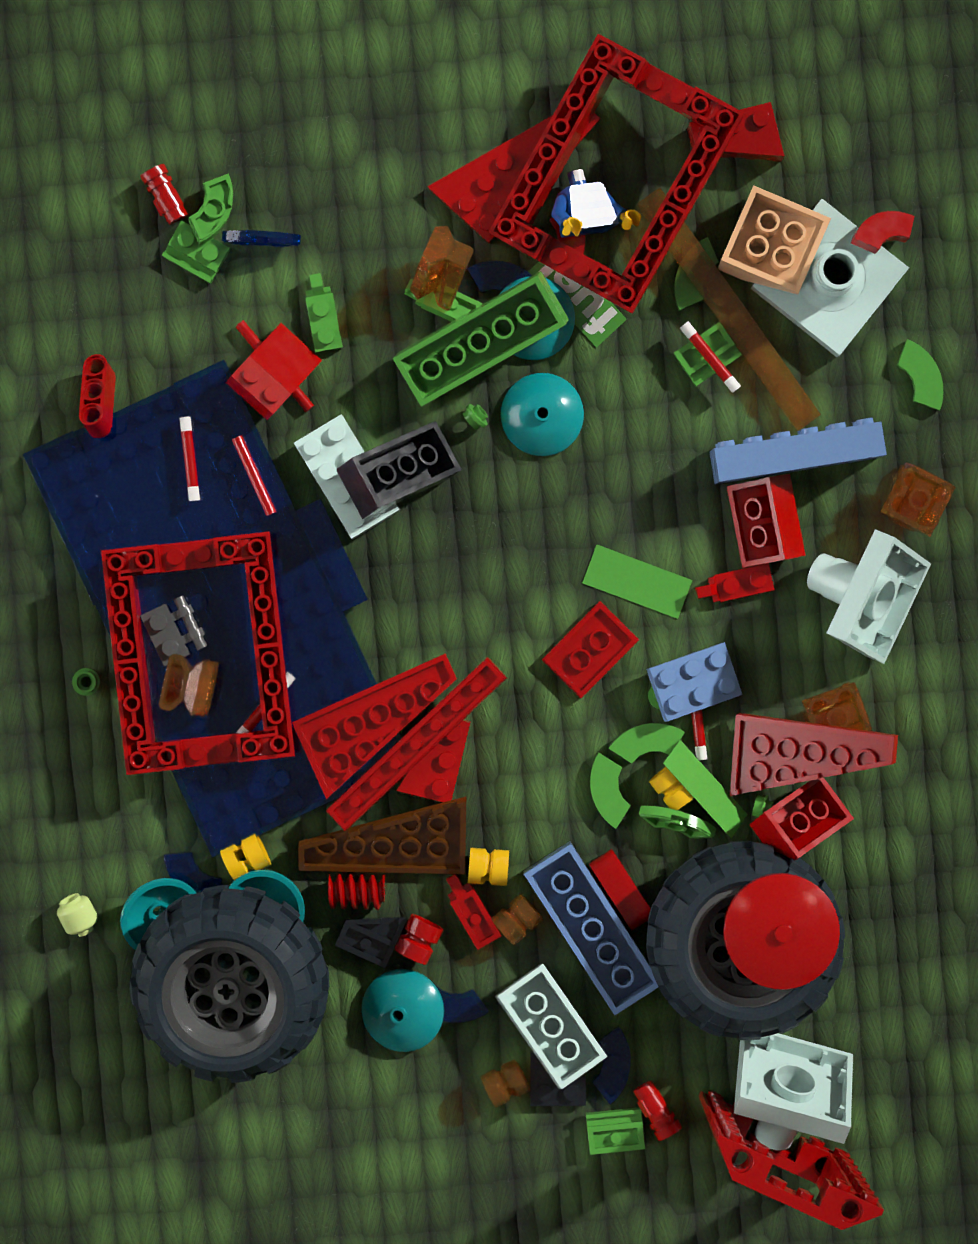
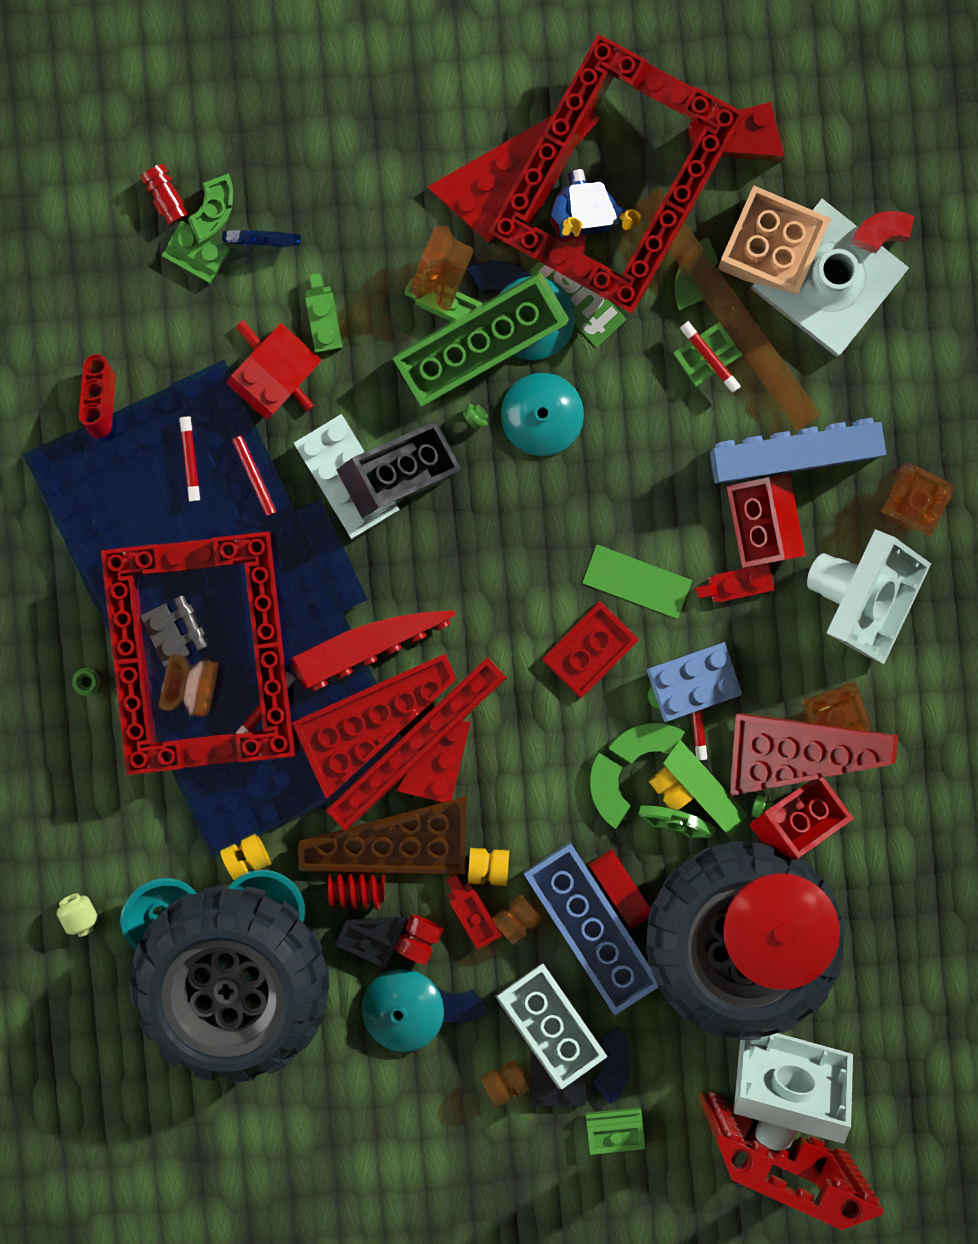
(184, 868): clear blue tile -> none
(362, 645): none -> red slope
(656, 1109): red axle -> none
(924, 375): bright green tile -> none

